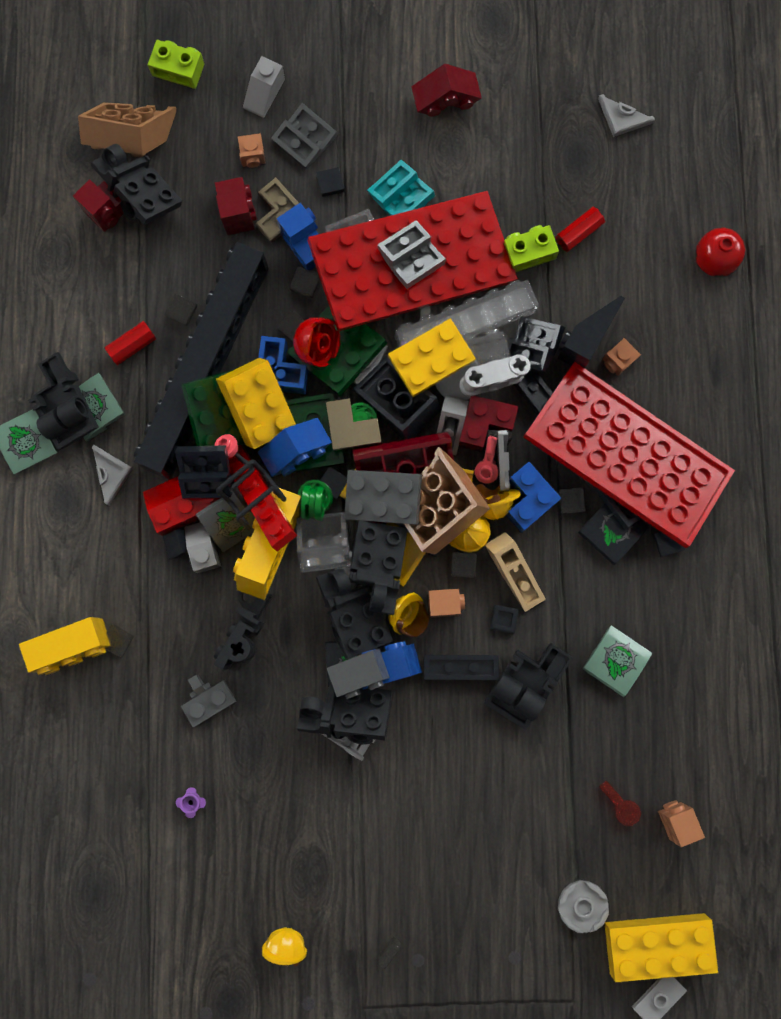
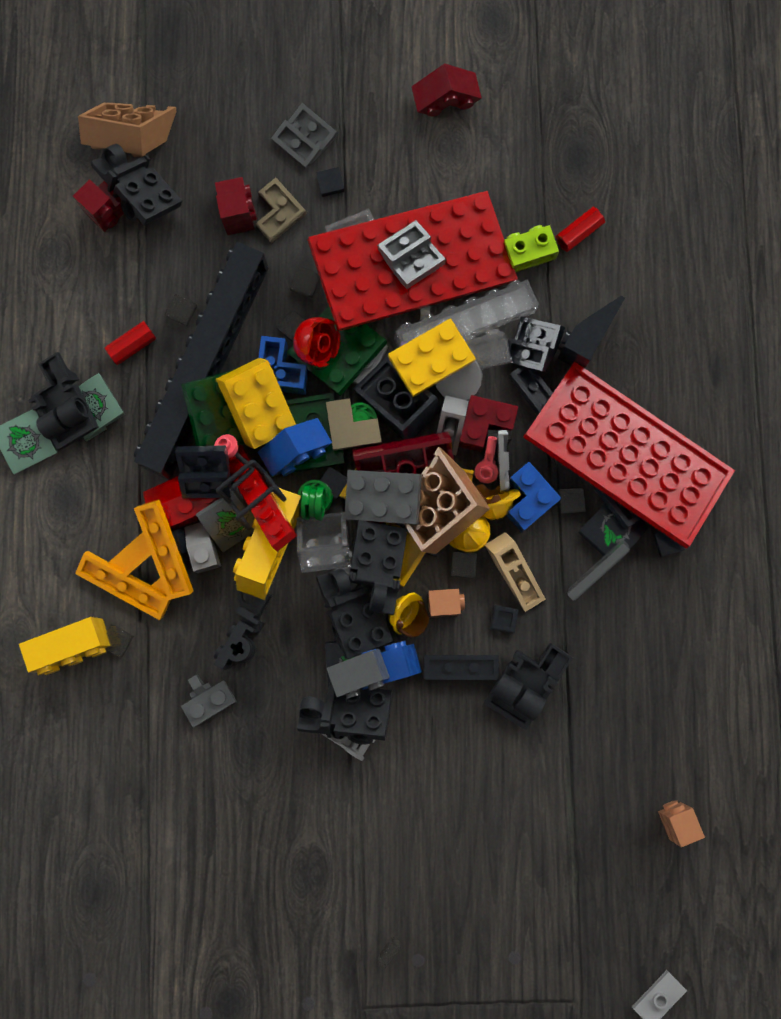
(110, 472): light grey tile -> none
(155, 541): none -> light orange plate
(176, 63): lime brick -> none
(183, 802): medium lavender plate -> none
(251, 150): nougat bracket -> none
(263, 86): light grey slope -> none
(284, 947): yellow piece -> none
(295, 229): blue brick -> none
(400, 190): teal slope -> none
(494, 375): light grey piece -> none
(583, 906): light grey tile -> none
(598, 570): none -> dark grey tile
(617, 661): sand green slope -> none
(620, 357): nougat bracket -> none
(622, 117): light grey tile -> none
(626, 811): clear red plate -> none
(661, 947): yellow brick -> none
(720, 252): red cylinder -> none

